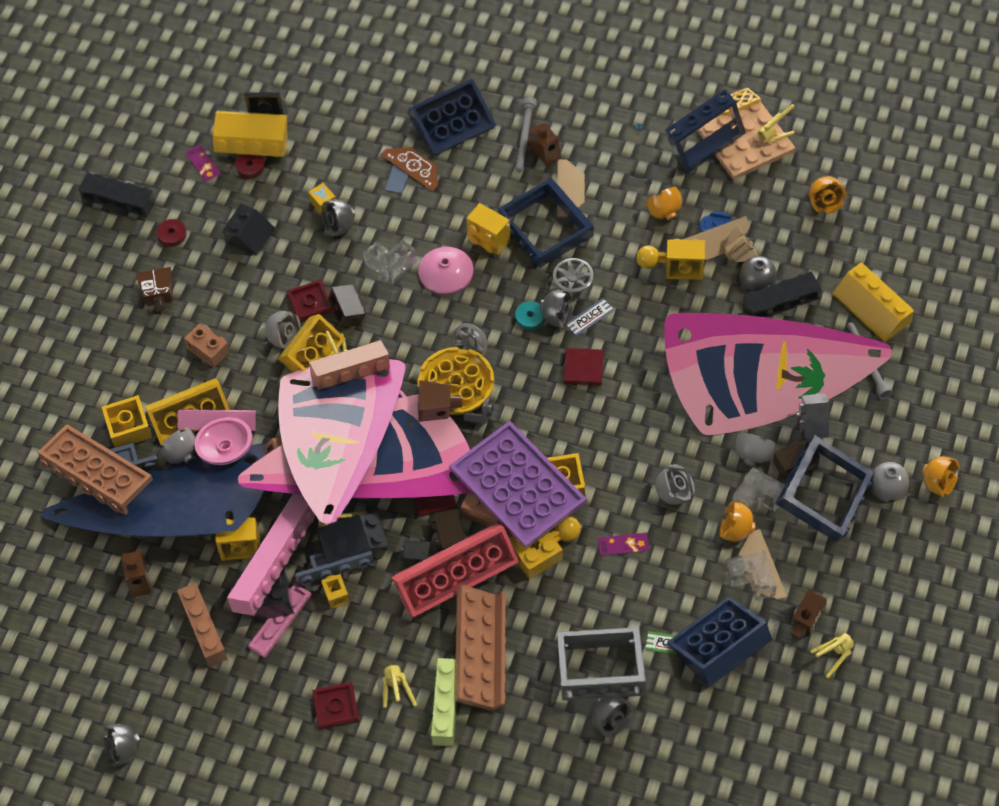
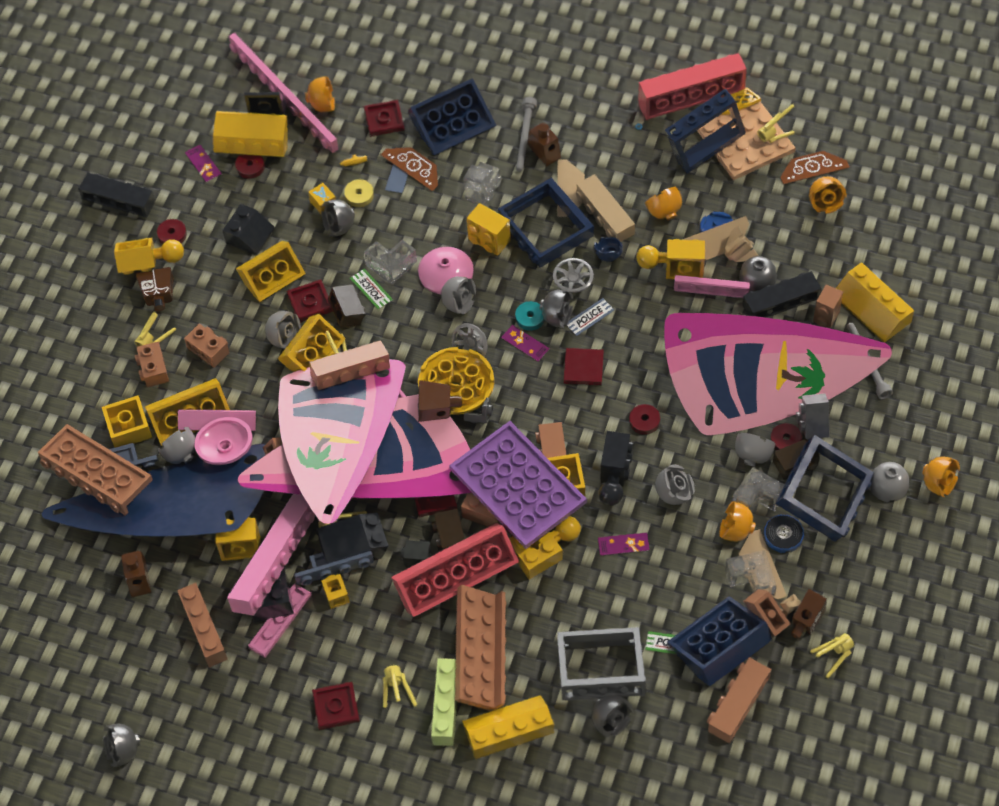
(142, 255): none -> yellow brick
(145, 337): none -> light yellow plant
(152, 364): none -> nougat brick
(271, 270): none -> yellow slope
(296, 106): none -> bright pink plate
(320, 95): none -> light orange cylinder
(354, 160): none -> yellow helmet
(362, 187): none -> light yellow piece
(371, 289): none -> sticker
(384, 118): none -> dark red tile
(457, 294): none -> light grey cylinder
(481, 182): none -> clear brick
(508, 726): none -> yellow slope
(525, 343): none -> magenta sticker
(551, 439): none -> nougat brick
(605, 208): none -> tan brick
(608, 249): none -> dark blue hair
(615, 467): none -> black brick
(644, 411): none -> dark red piece
(691, 86): none -> coral brick
(711, 286): none -> bright pink tile
(739, 700): none -> nougat brick
(766, 608): none -> nougat brick
(783, 533): none -> black tile
(785, 430): none -> dark red piece
(790, 604): none -> tan slope
(812, 165): none -> dark orange sticker
(828, 306): none -> nougat brick

